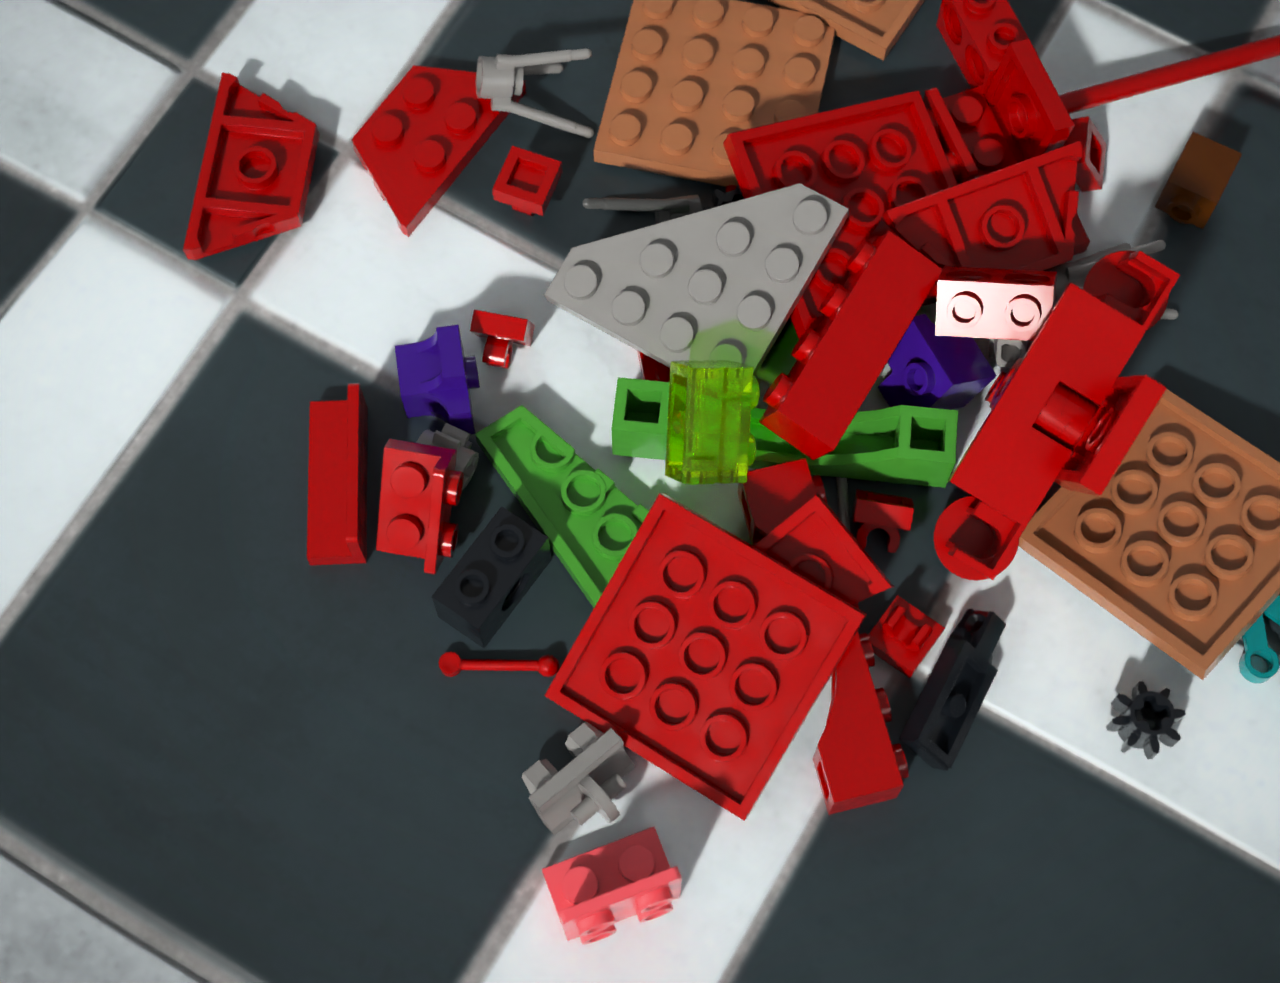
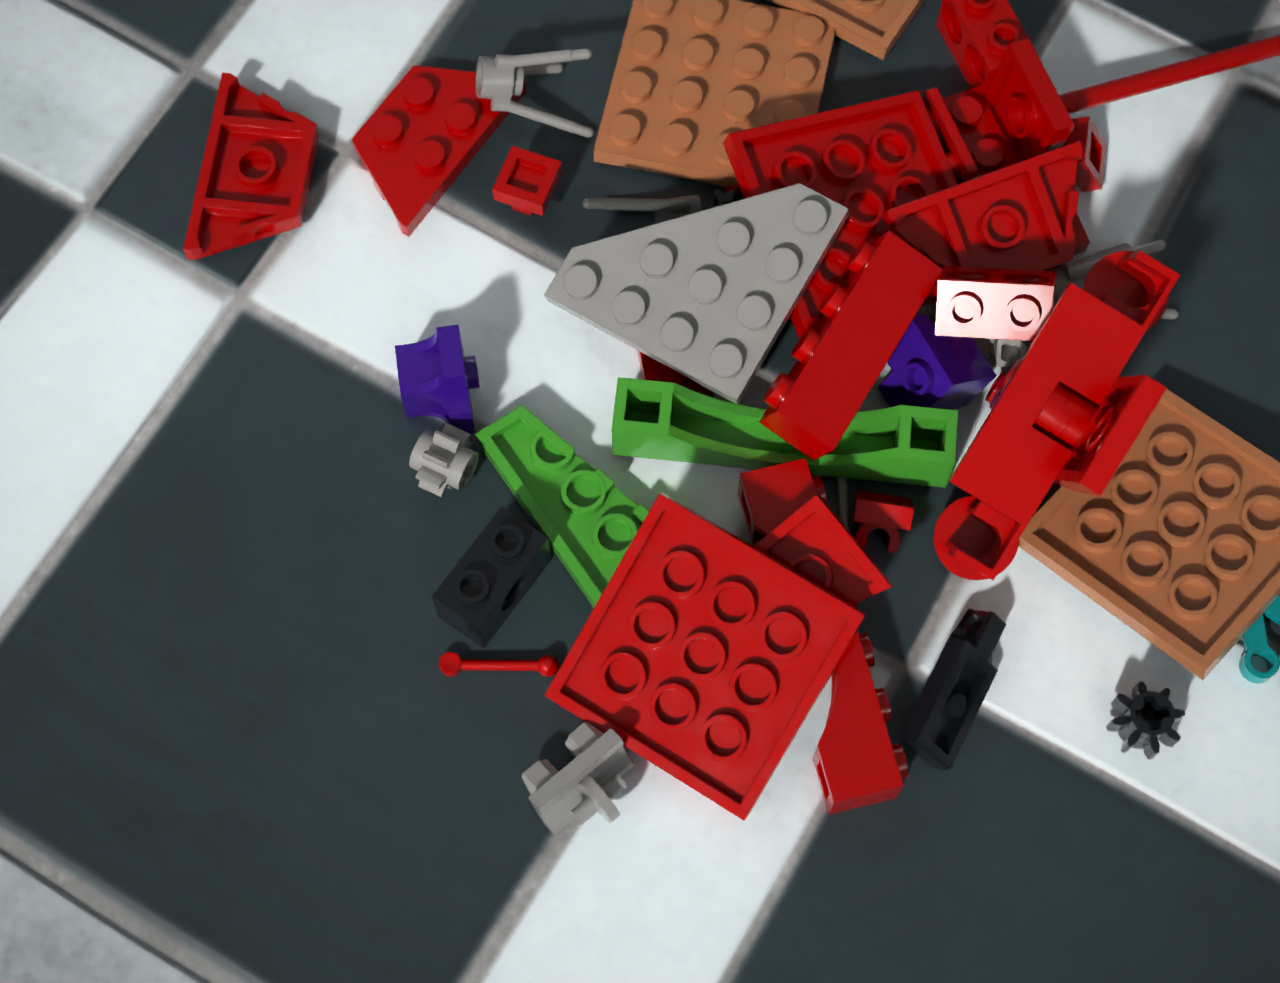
(338, 480): red panel -> none
(417, 502): red bracket -> none
(500, 334): red tile -> none
(613, 885): coral bracket -> none
(710, 421): clear neon green brick -> none
(904, 636): red tile -> none
(1198, 180): reddish brown brick -> none

